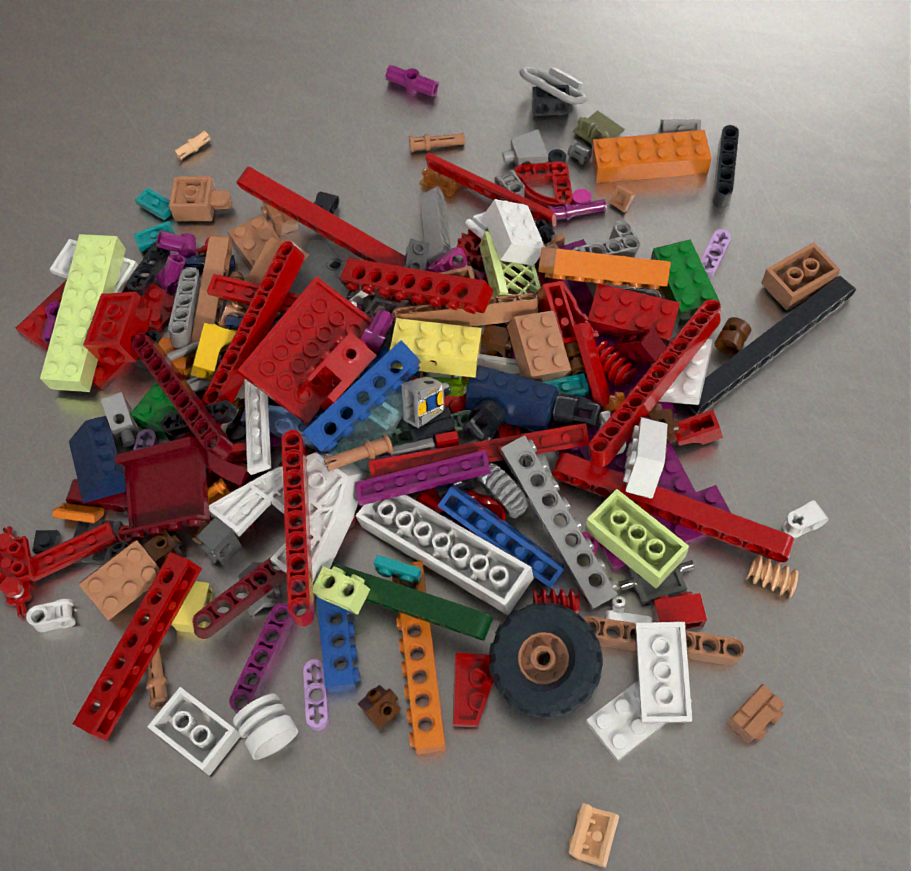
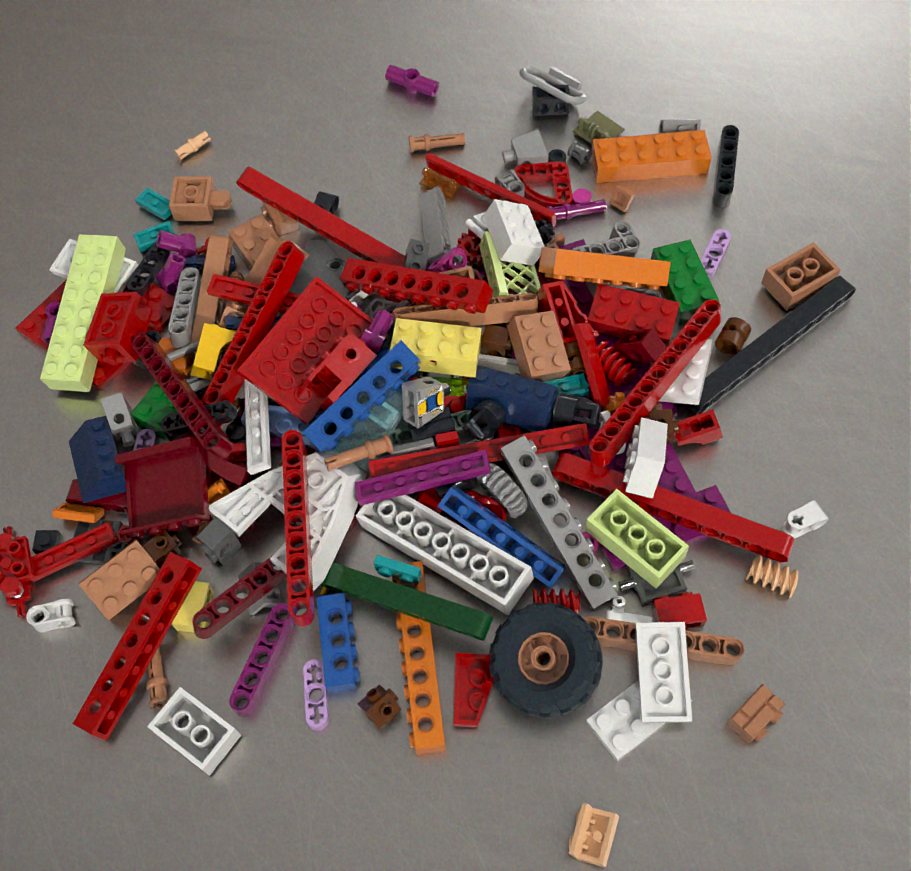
(265, 726): white wheel -> none
(339, 591): yellowish green brick -> none

